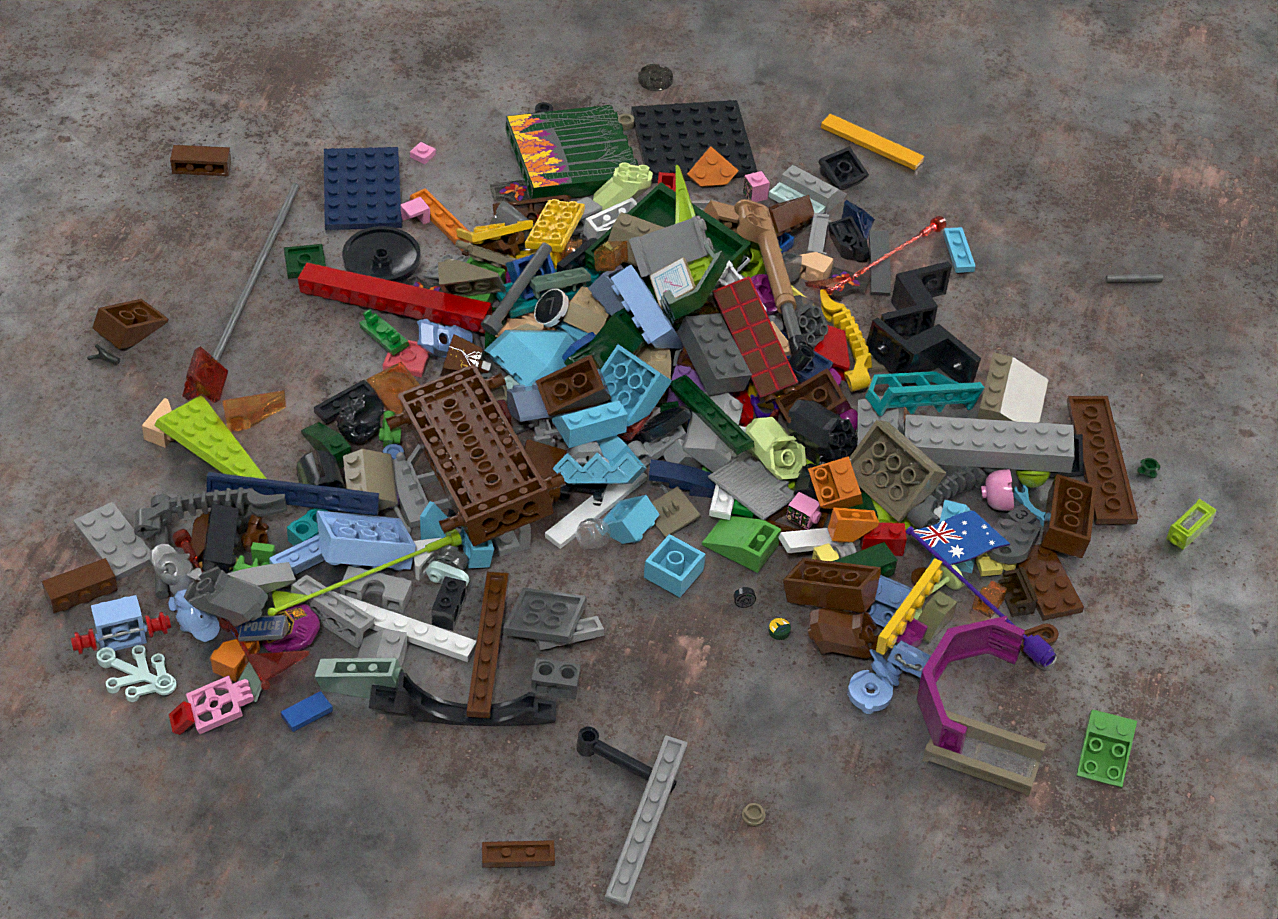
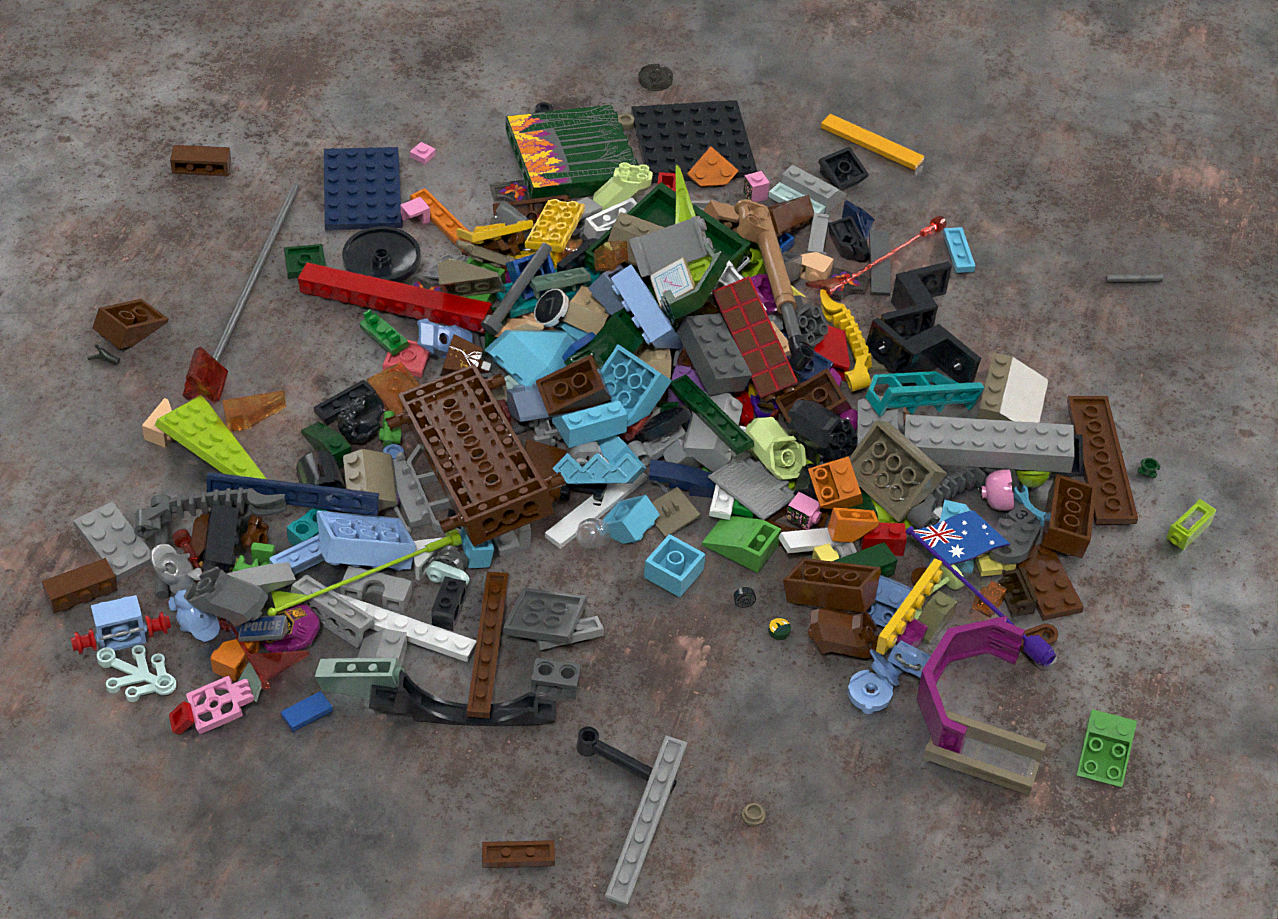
(429, 522): medium azure slope -> none

